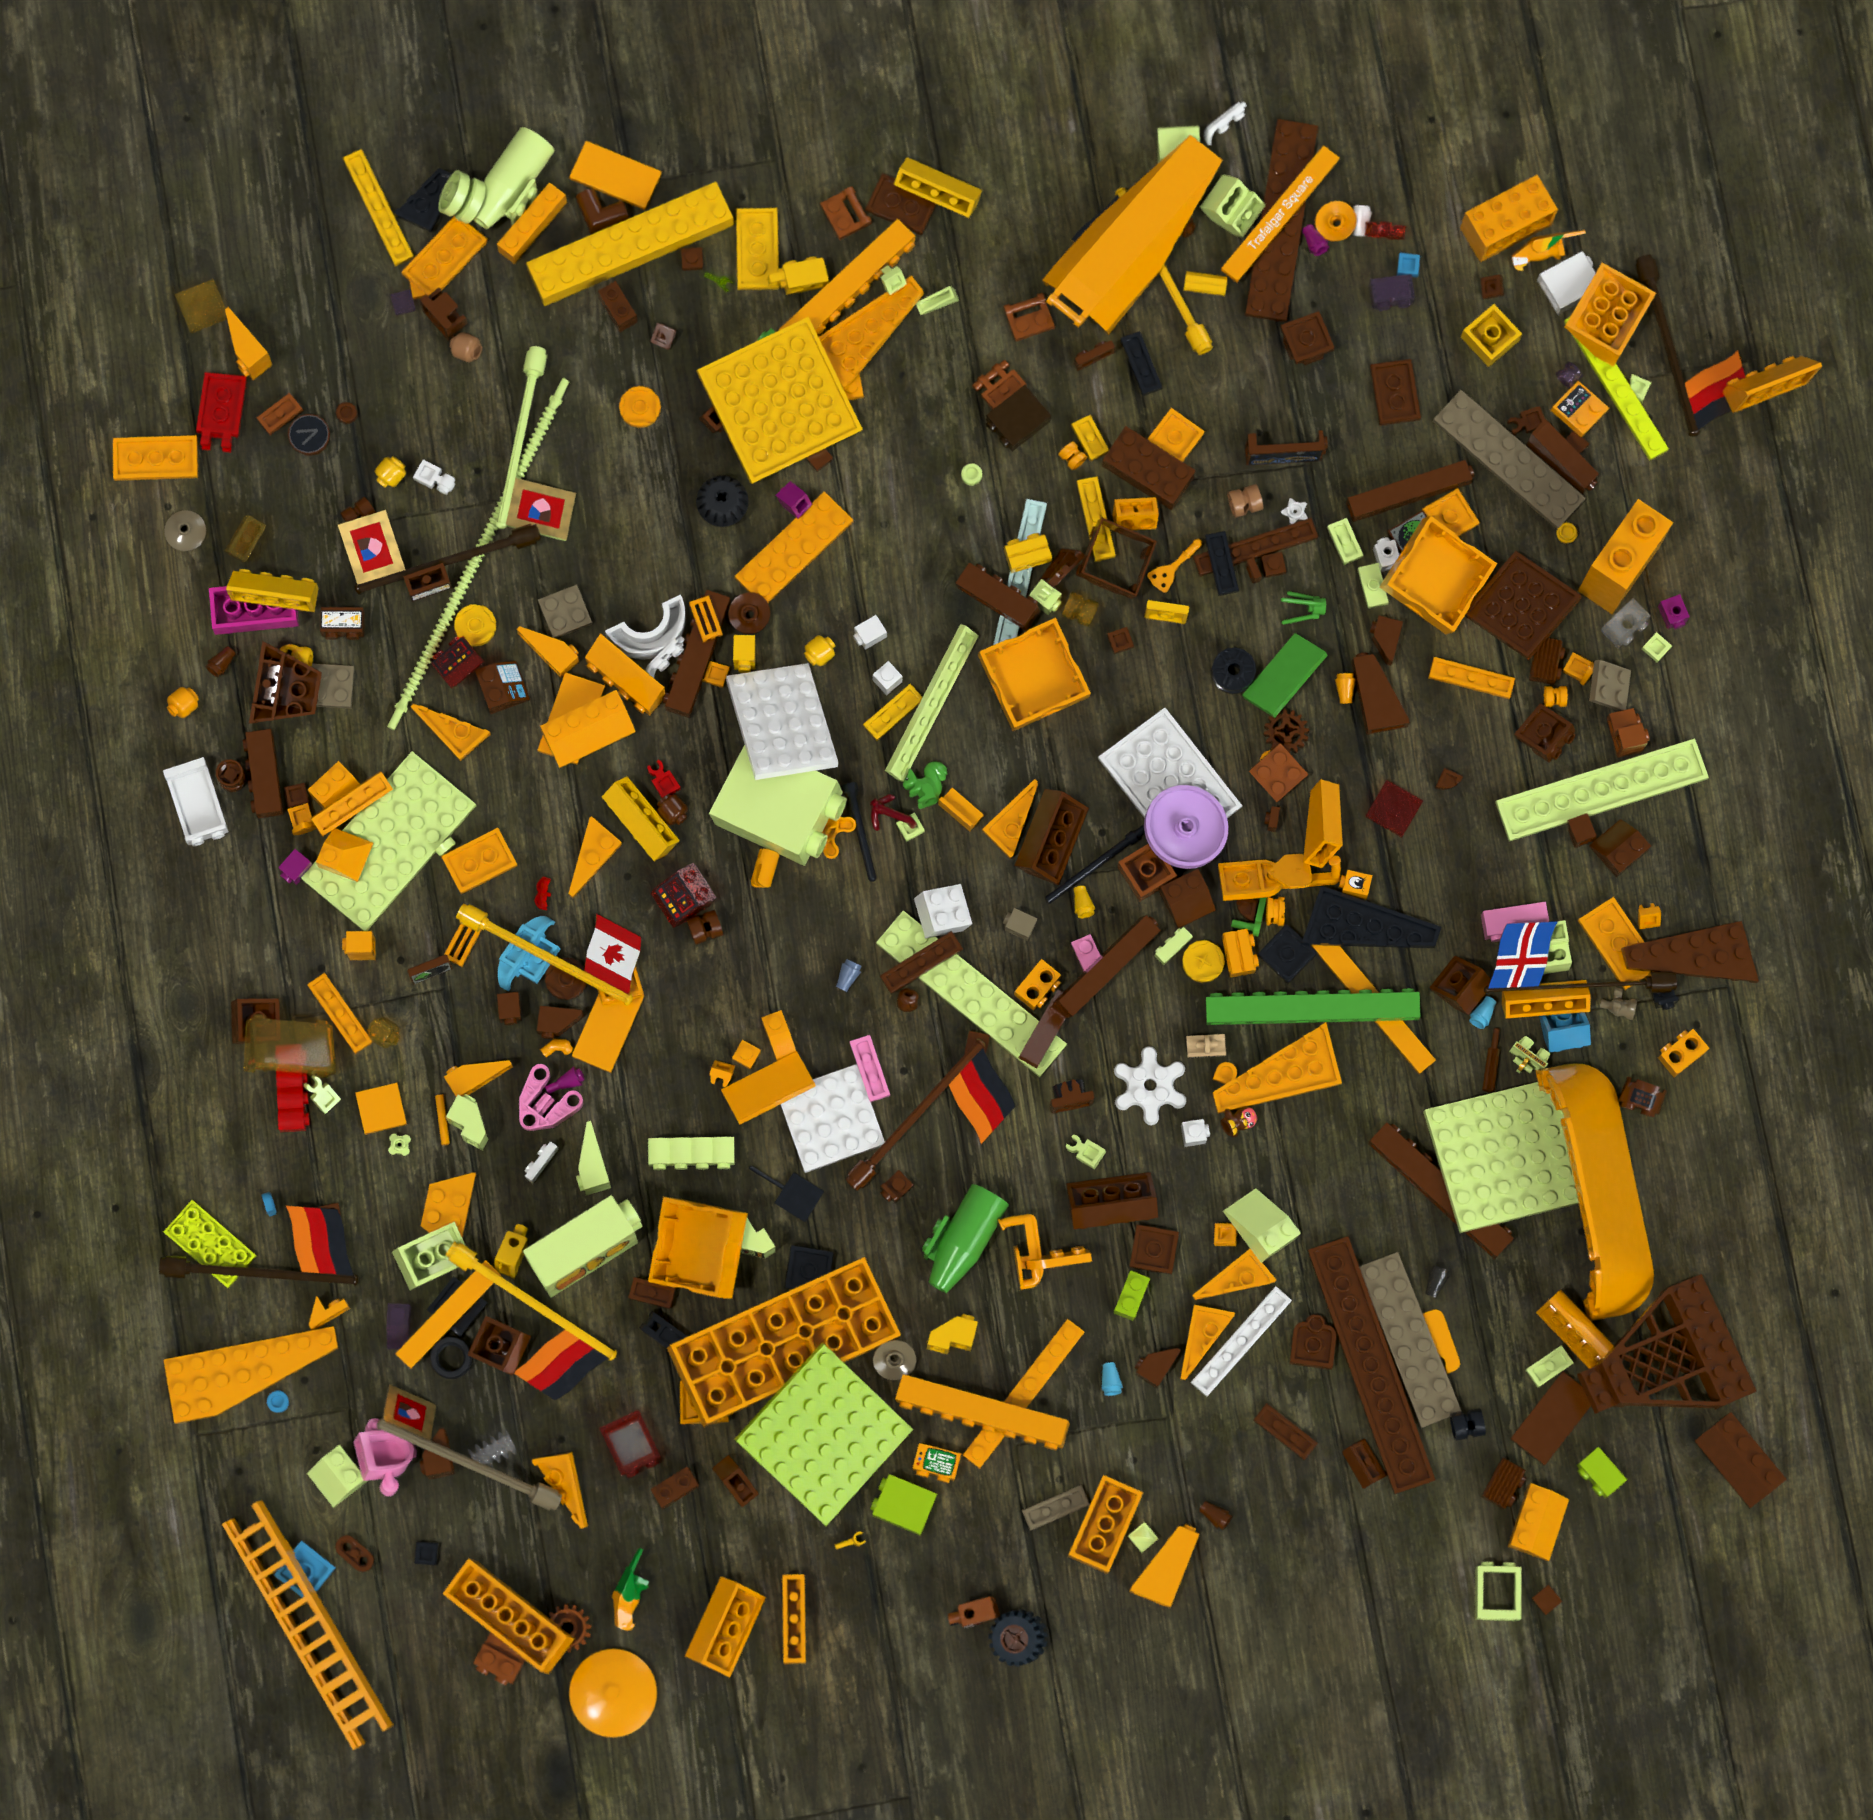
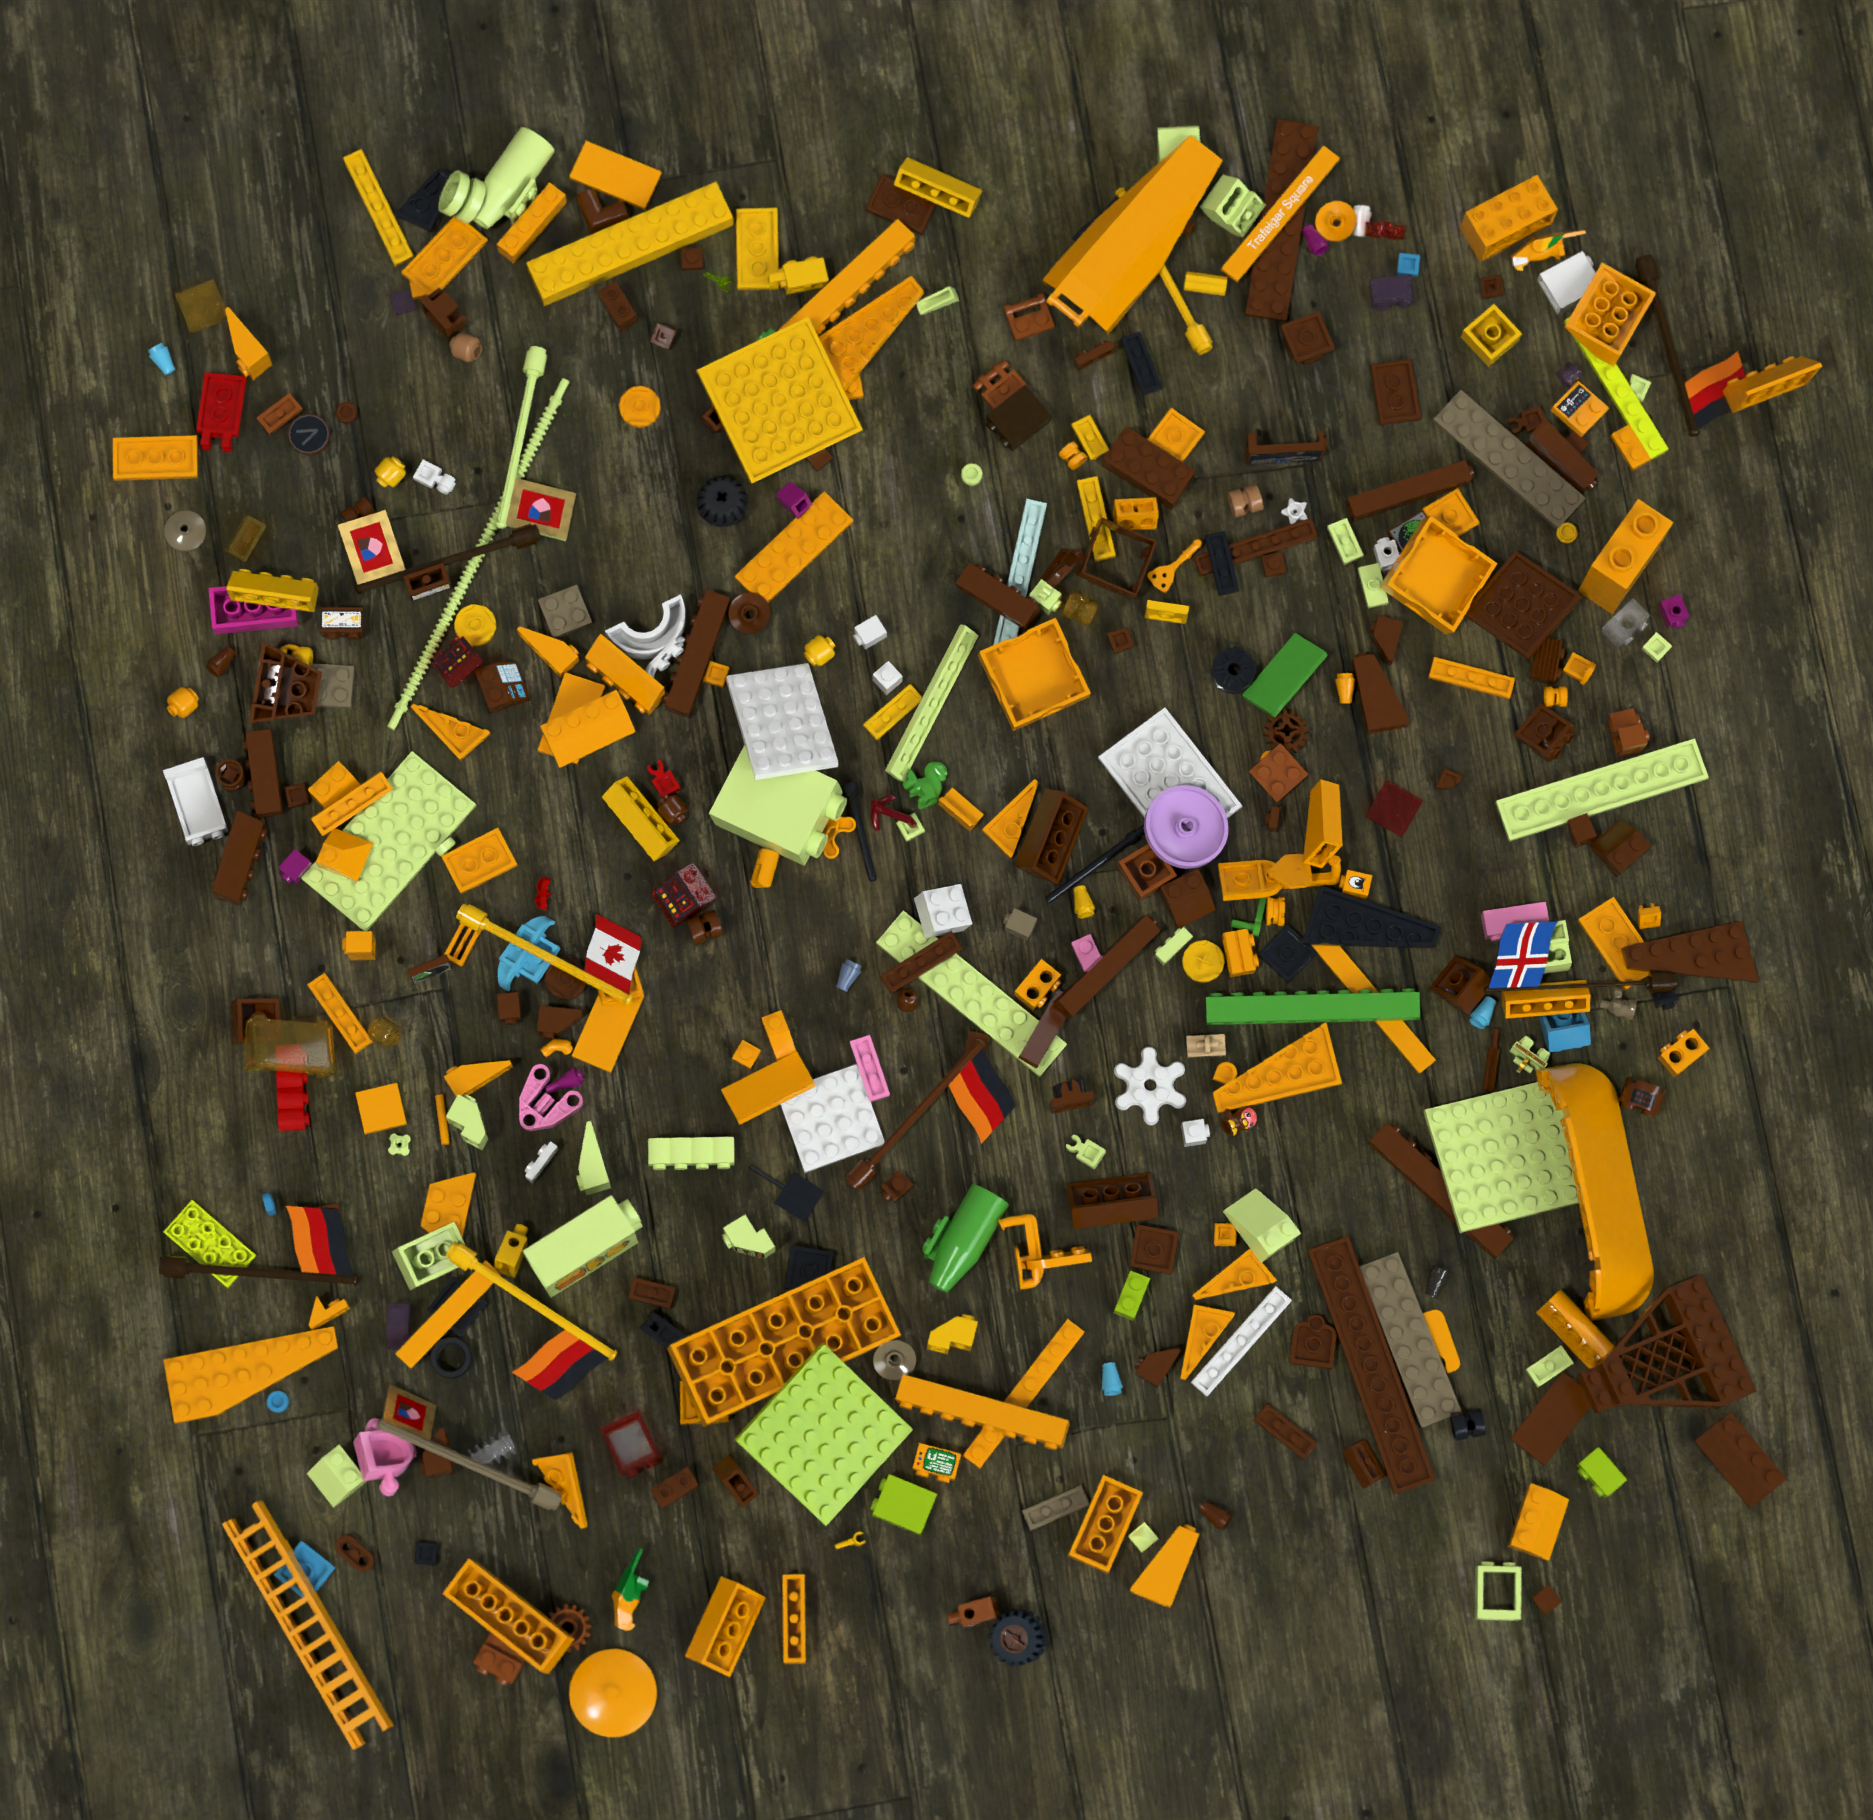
(160, 356): none -> medium azure cone
(239, 858): none -> reddish brown slope
(301, 820): light orange tile -> none
(323, 1094): yellowish green plate -> none
(499, 1345): reddish brown brick -> none
(595, 851): light orange wing -> none
(697, 1247): light orange tile -> none
(711, 635): light orange tile -> none
(723, 1071): light orange tile -> none
(744, 653): yellow brick -> none
(839, 216): dark orange plate -> none
(892, 279): yellowish green tile -> none
(1027, 553): yellow brick -> none
(1221, 123): white piece -> none
(1247, 908): reddish brown tile -> none
(1253, 570): reddish brown tile -> none
(1314, 604): bright green plant -> none
(1503, 1484): reddish brown brick -> none
(1610, 685): dark tan plate -> none
(1630, 447): none -> light orange plate

